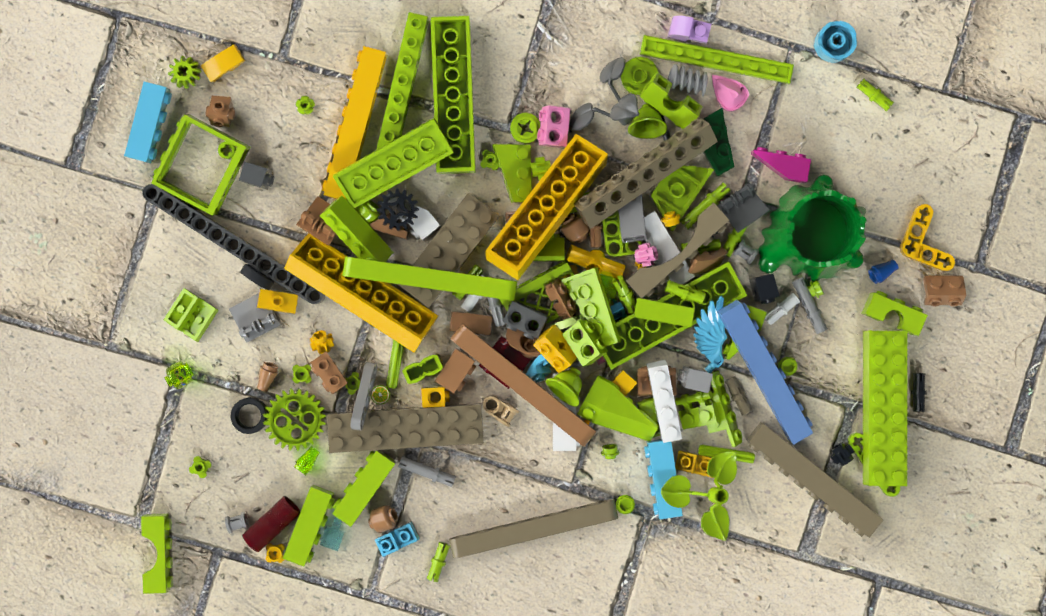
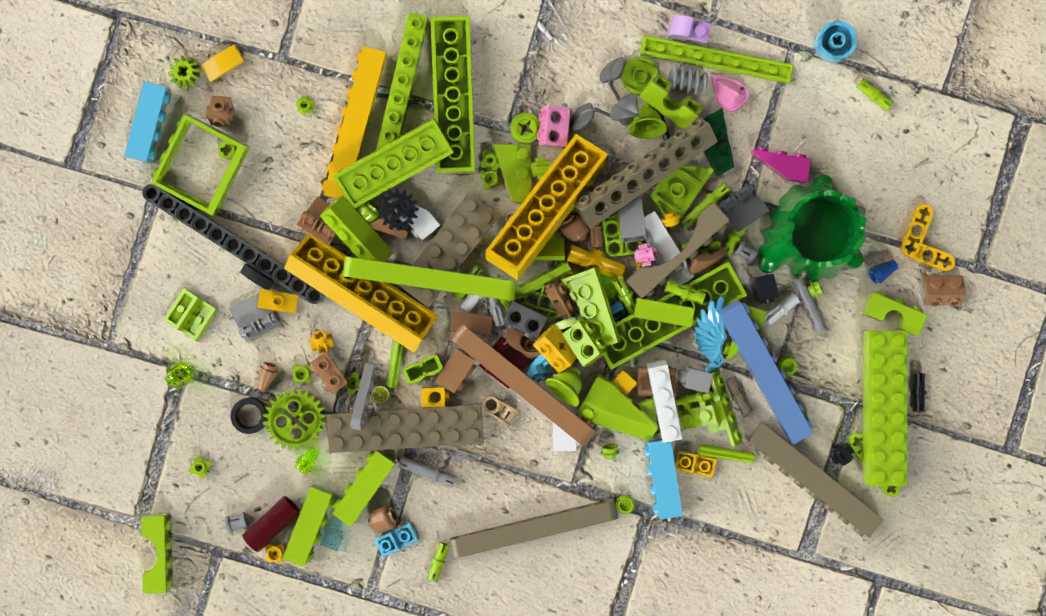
(256, 176): dark grey brick -> none
(485, 177): none -> lime plate
(716, 521): lime plant -> none

